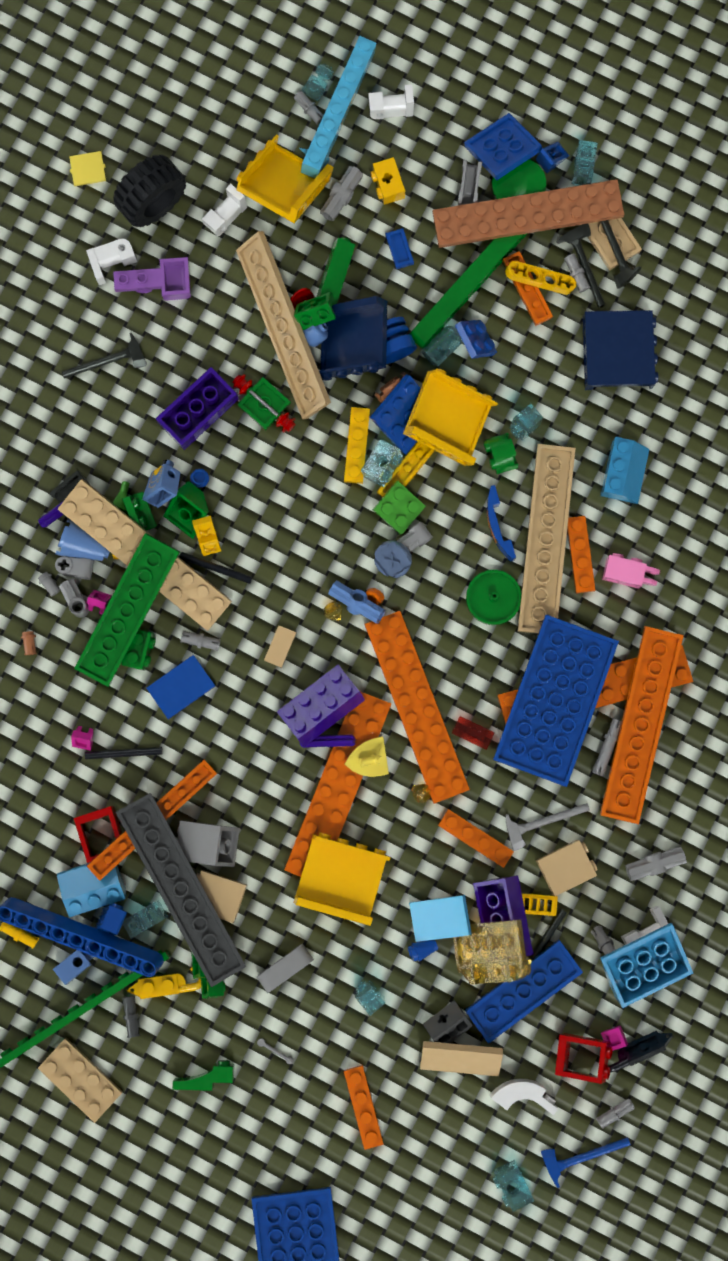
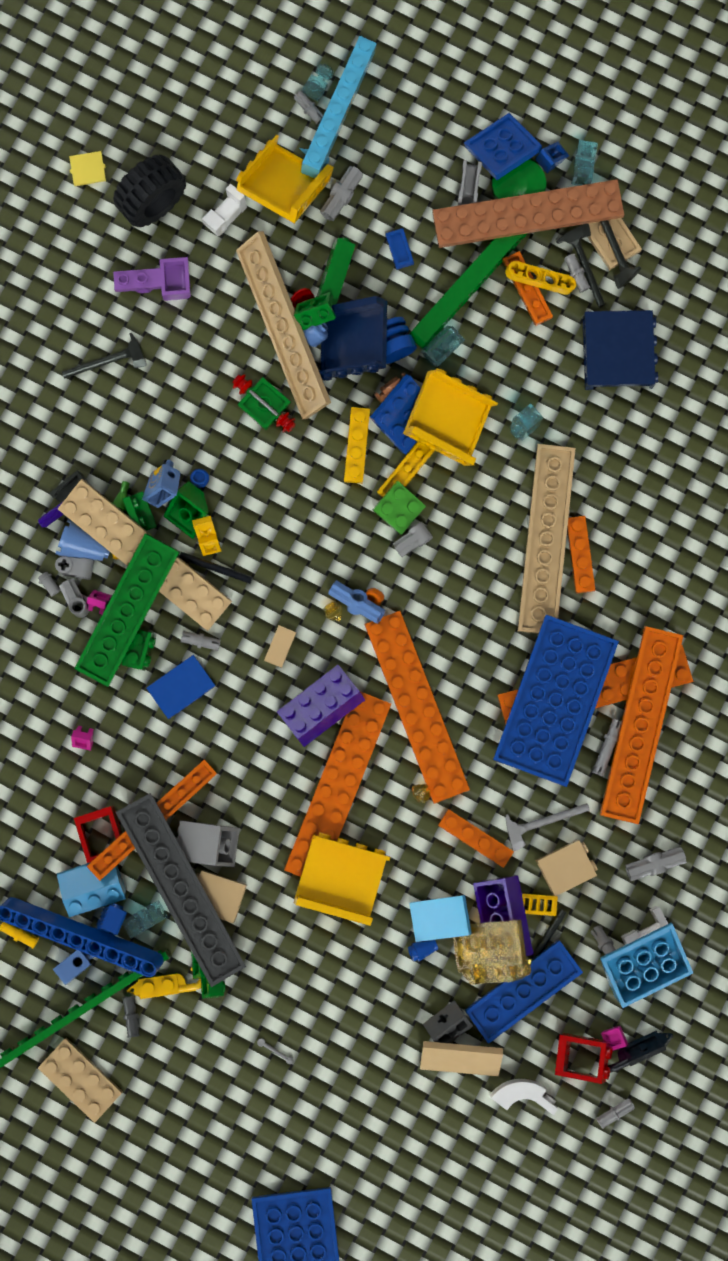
(29, 643): nougat pin -> none
(108, 255): white piece -> none
(124, 753): black bar -> none
(197, 408): dark purple brick -> none
(221, 1073): green slope -> none
(285, 968): light grey beam -> none
(332, 741): dark purple axle -> none
(363, 1107): orange plate -> none
(369, 758): light yellow shield -> none
(369, 997): clear light blue brick -> none
(382, 453): clear light blue brick -> none
(388, 171): yellow brick -> none
(391, 105): white piece -> none
(393, 559): sand blue tile -> none
(473, 733): clear red plate -> none
(476, 338): blue plate -> none
(493, 597): green piece -> none
(502, 453): green cylinder -> none
(504, 546): blue slope -> none
(521, 1195): clear light blue brick -> none
(556, 1166): blue piece -> none
(625, 470): dark azure slope -> none
(627, 571): bright pink hinge -> none

